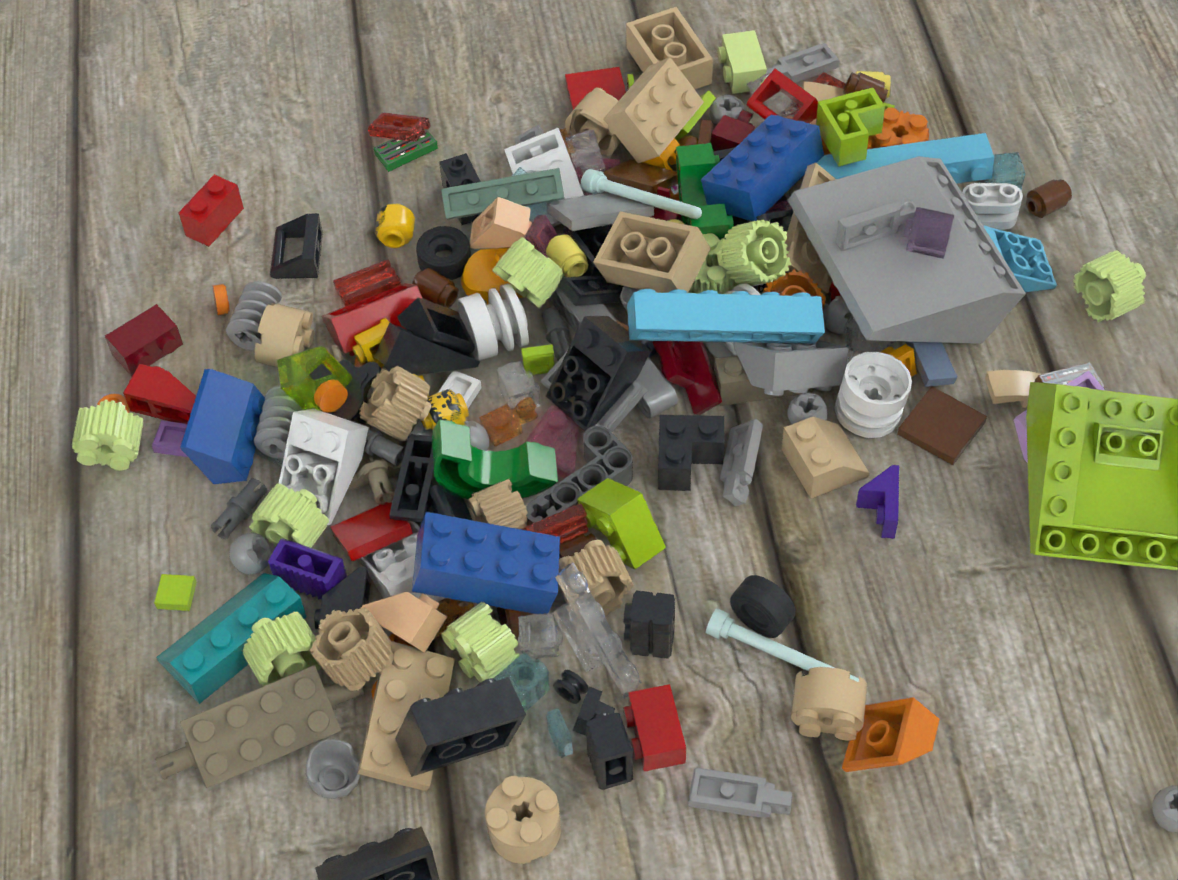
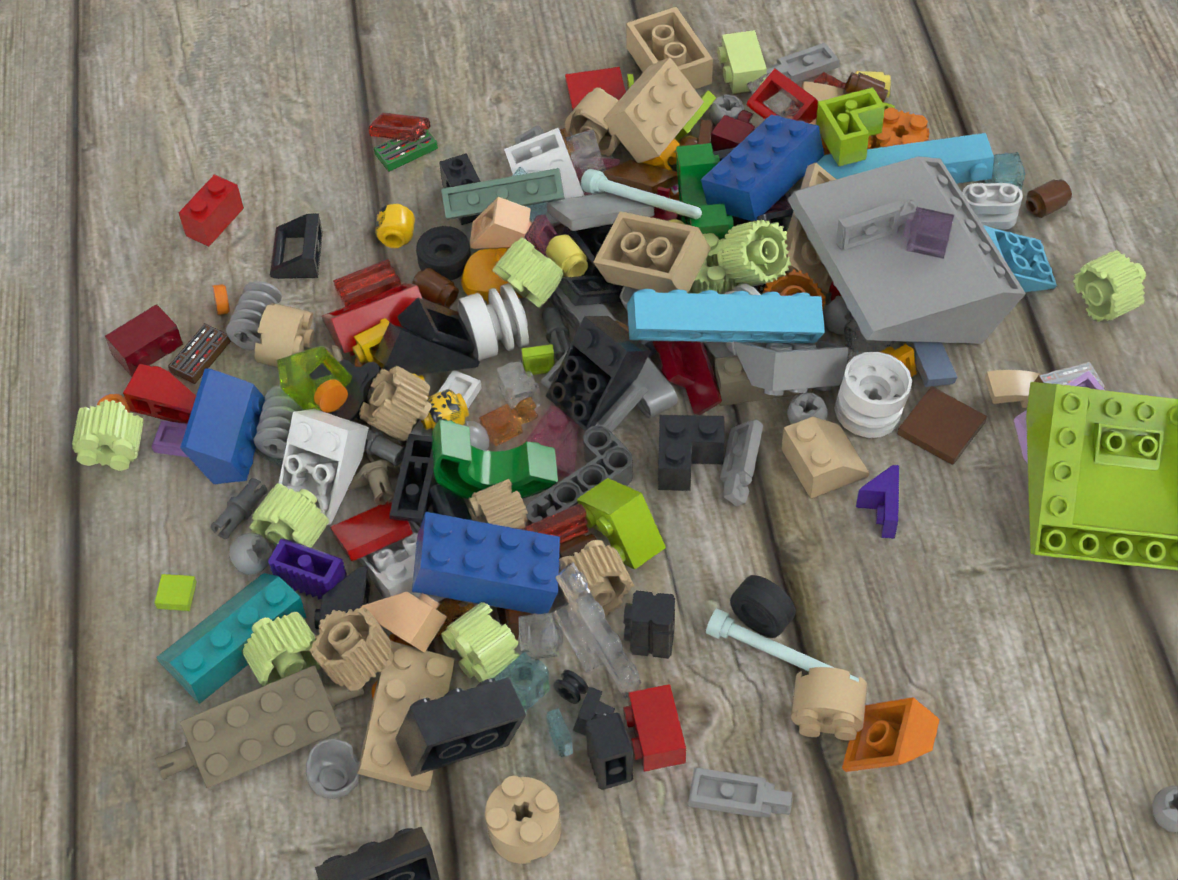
(199, 353): none -> tile

